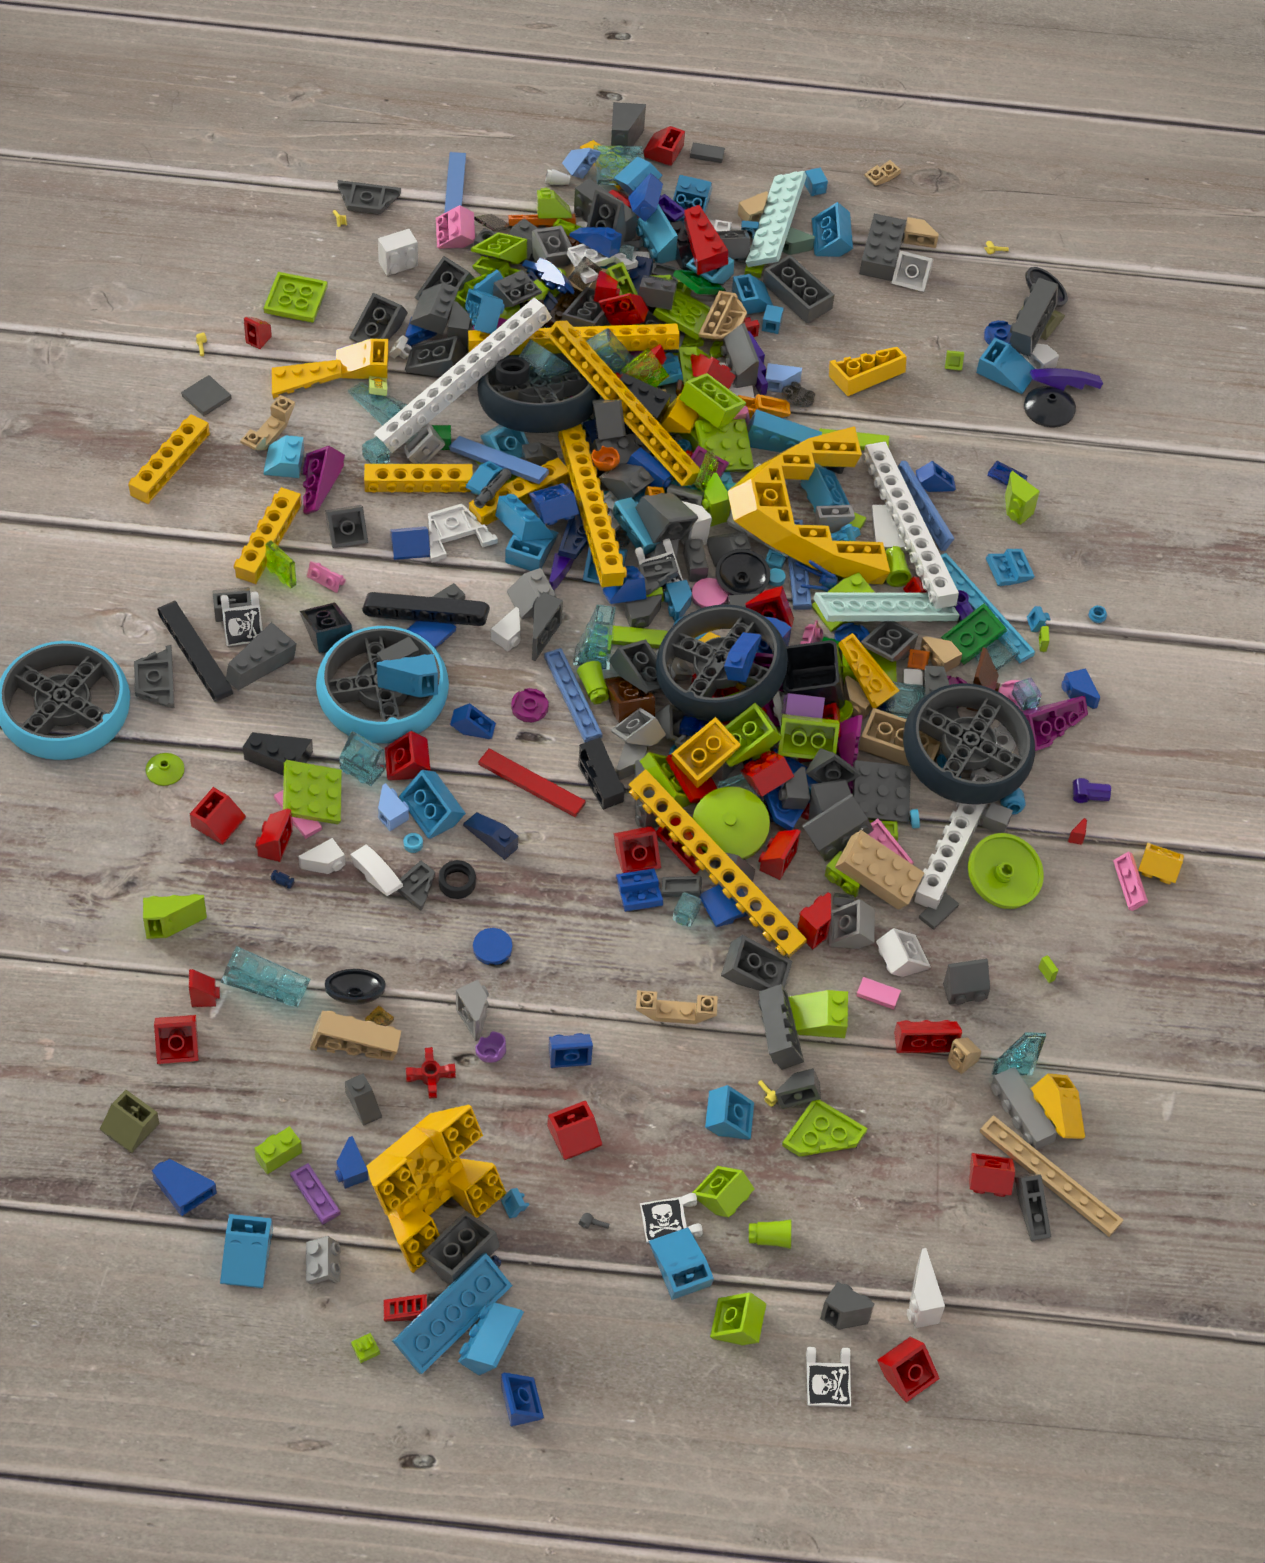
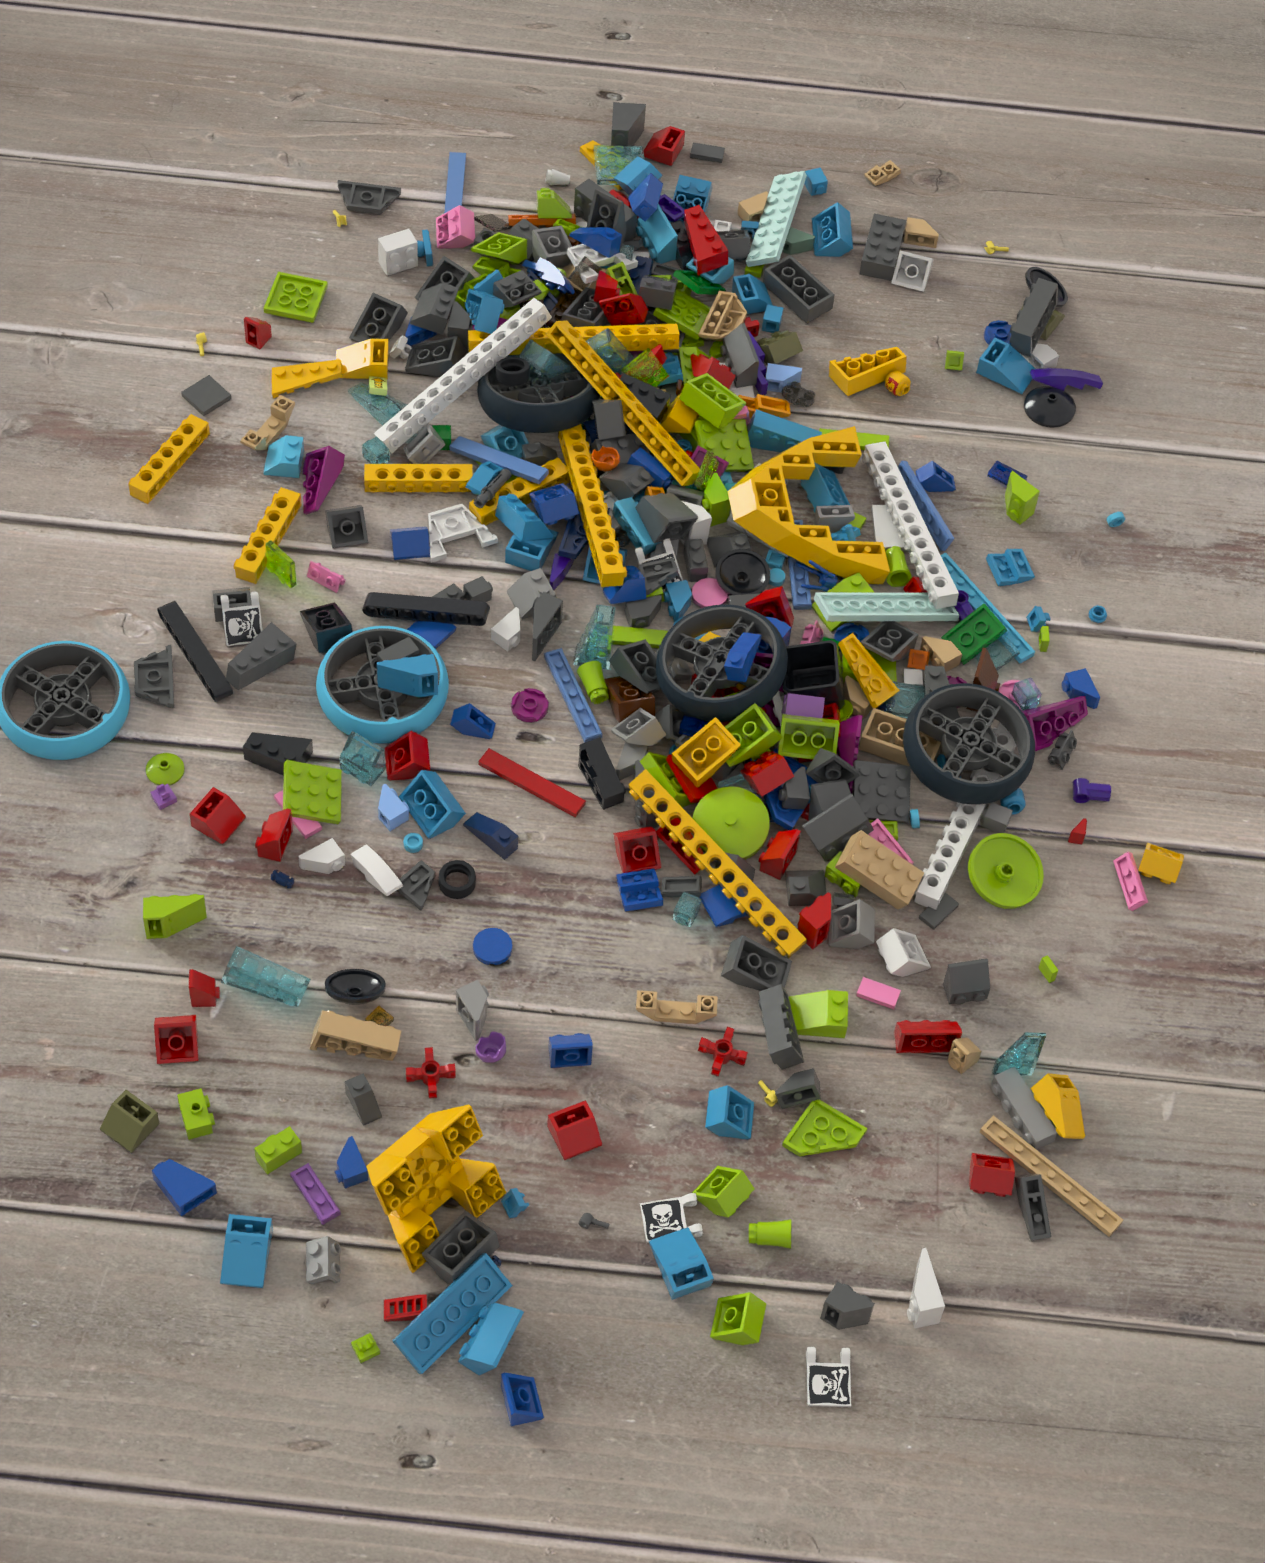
(163, 796): none -> medium lavender tile
(195, 1113): none -> lime brick
(424, 248): none -> dark azure tile
(478, 590): none -> dark grey brick
(580, 161): light blue slope -> none
(725, 1044): none -> red pin
(780, 346): none -> olive slope
(804, 886): none -> dark grey slope
(897, 383): none -> yellow head
(909, 1368): red slope -> none
(1061, 756): none -> dark grey hinge
(1115, 519): none -> medium azure tile

